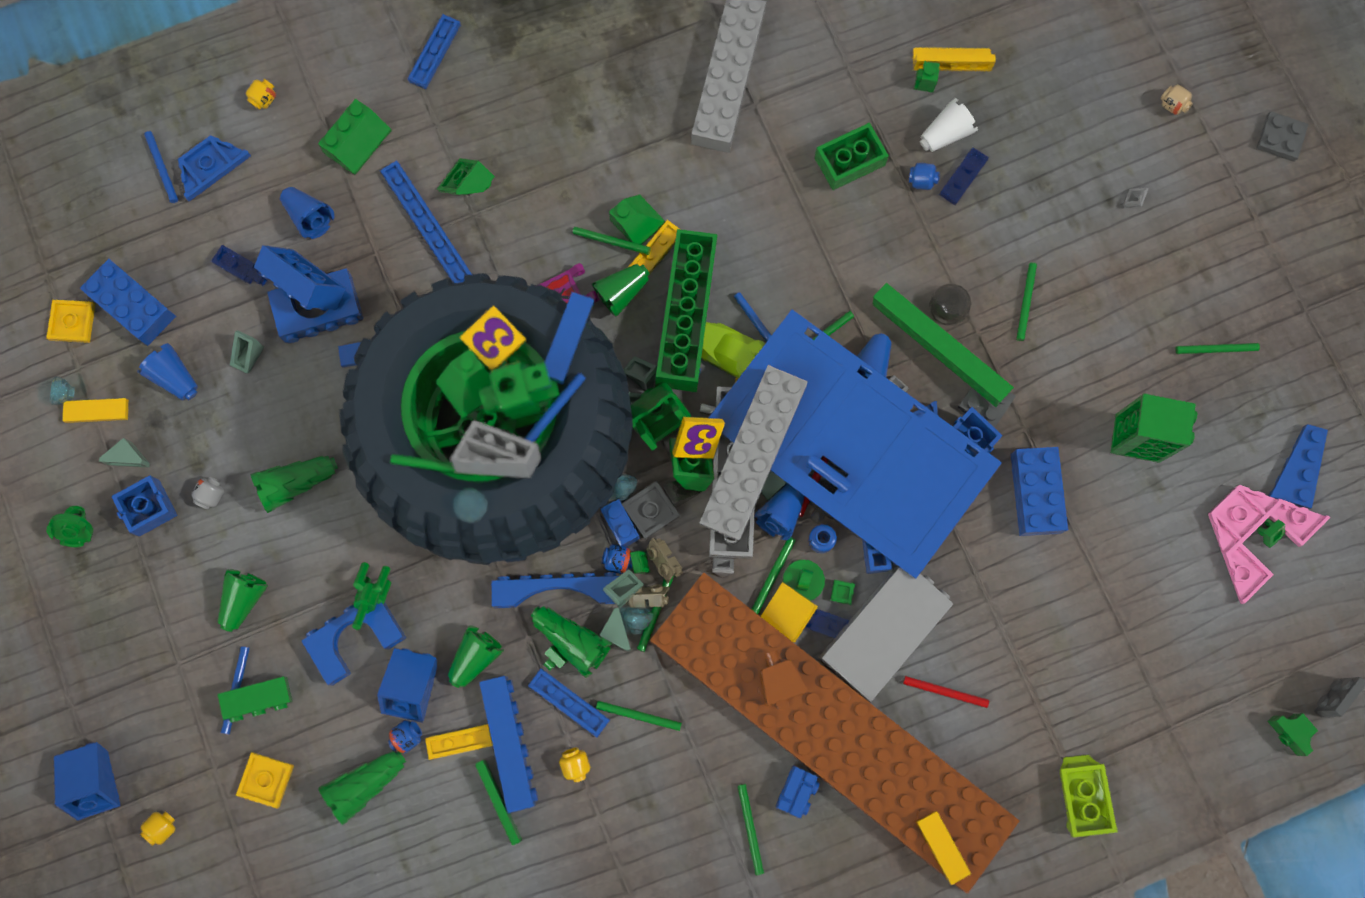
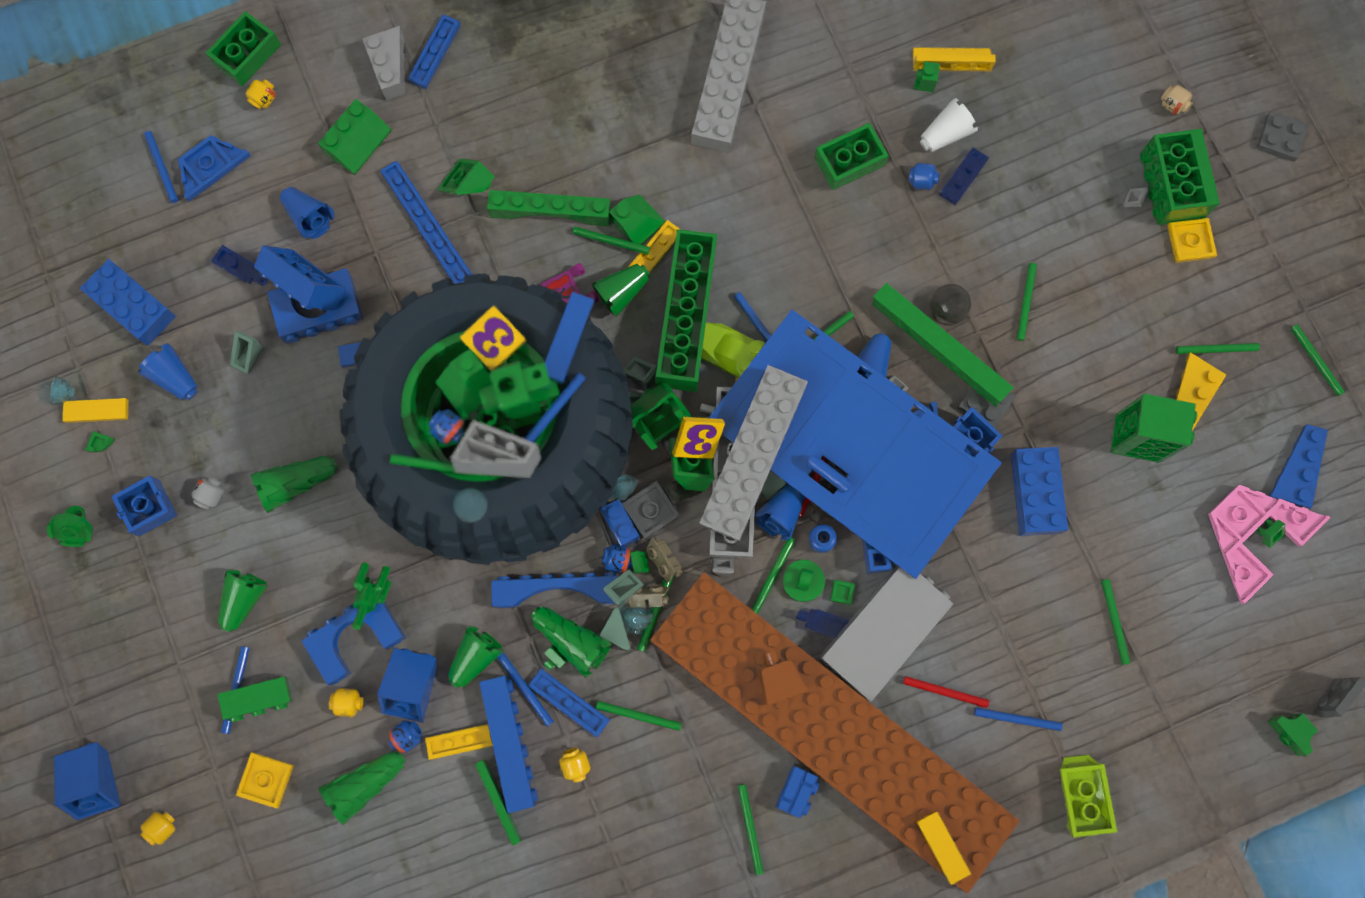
(71, 321): yellow tile -> none
(98, 442): none -> green tile
(124, 454): sand green slope -> none
(243, 48): none -> green brick
(345, 702): none -> yellow head
(387, 59): none -> light grey wedge
(446, 427): none -> blue head
(521, 204): none -> green arch
(525, 689): none -> blue bar
(789, 612): yellow tile -> none
(1019, 719): none -> blue bar
(1123, 653): none -> green bar
(1179, 176): none -> green brick
(1192, 240): none -> yellow tile
(1199, 383): none -> yellow wing
(1325, 371): none -> green bar

